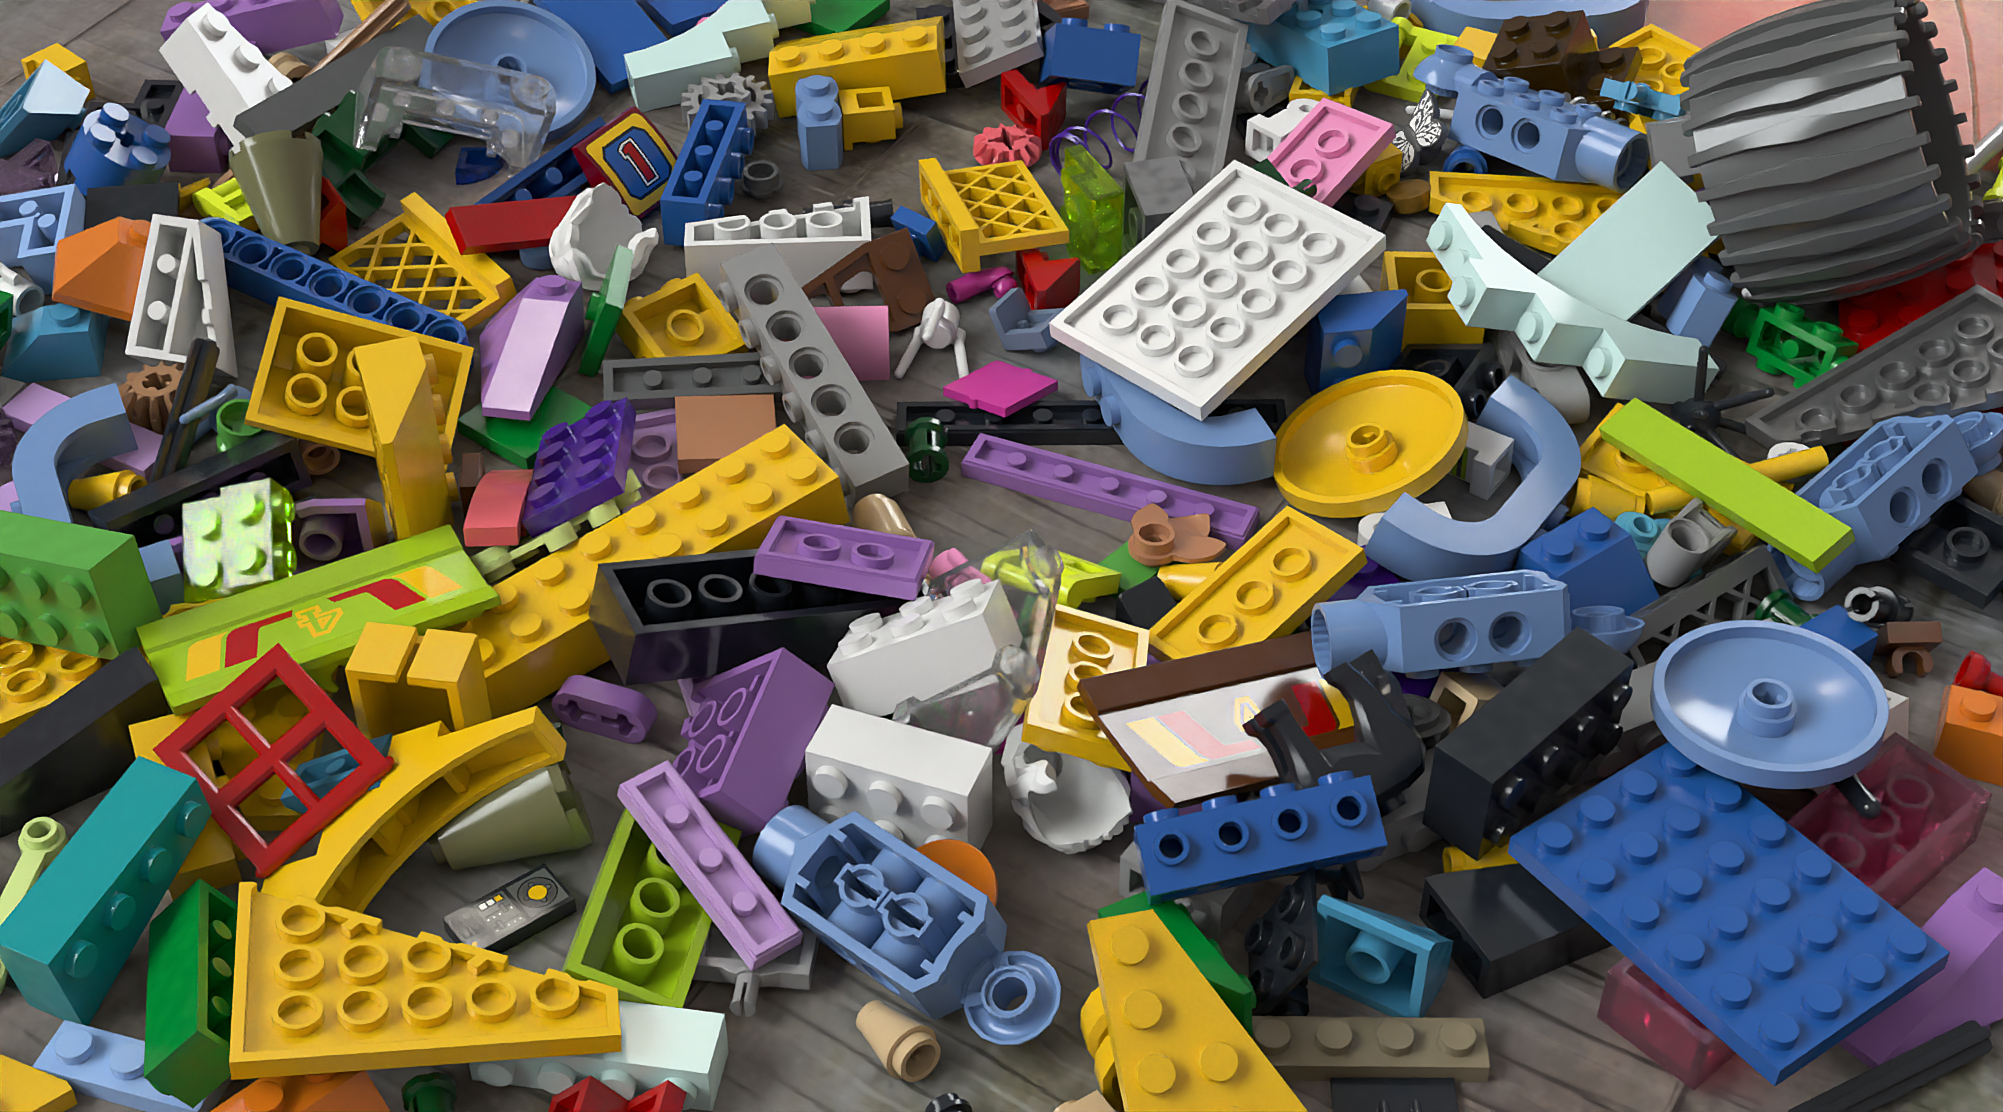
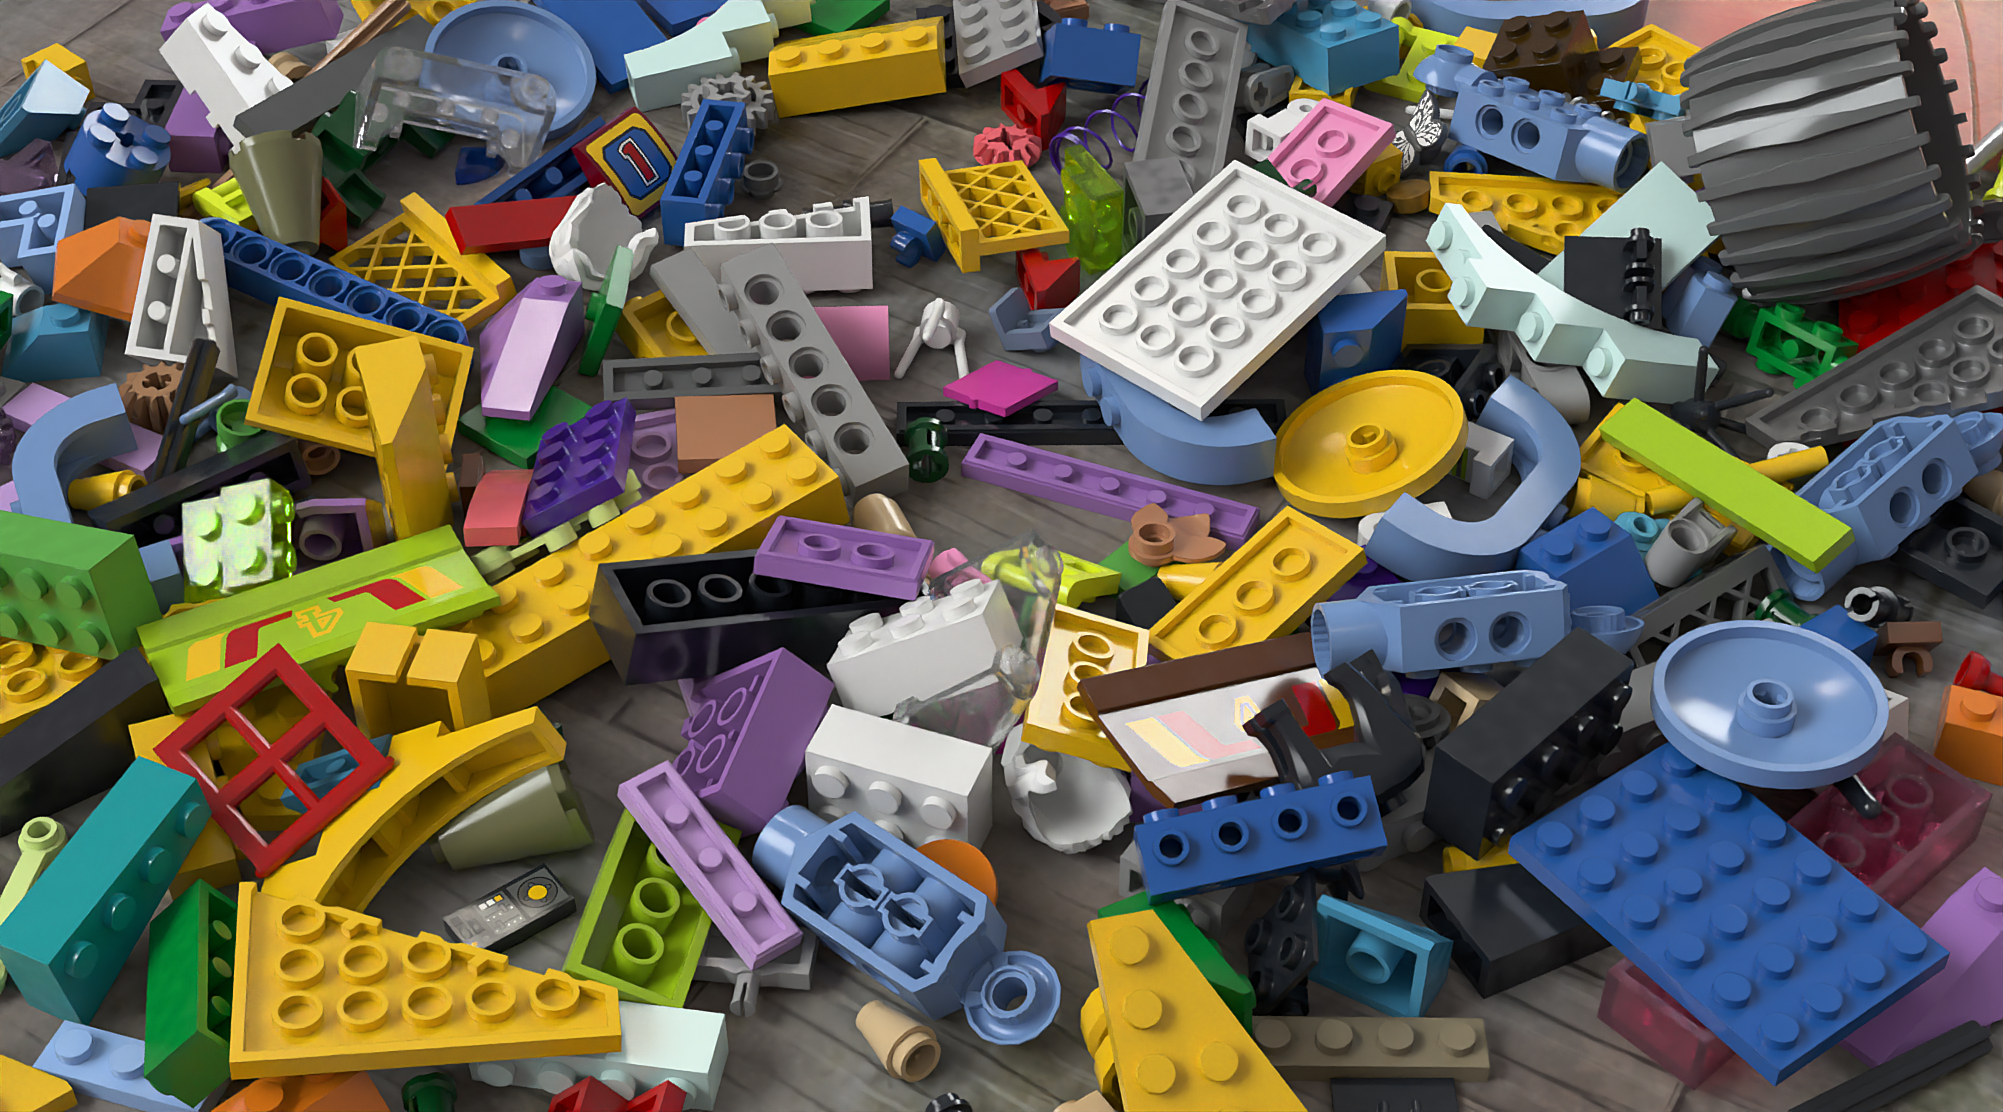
(604, 709): medium lavender beam -> none
(696, 300): none -> light grey tile
(819, 123): medium blue brick -> none
(868, 115): yellow brick -> none
(896, 273): reddish brown plate -> none
(976, 282): dark pink arm -> none
(1617, 275): none -> black hinge

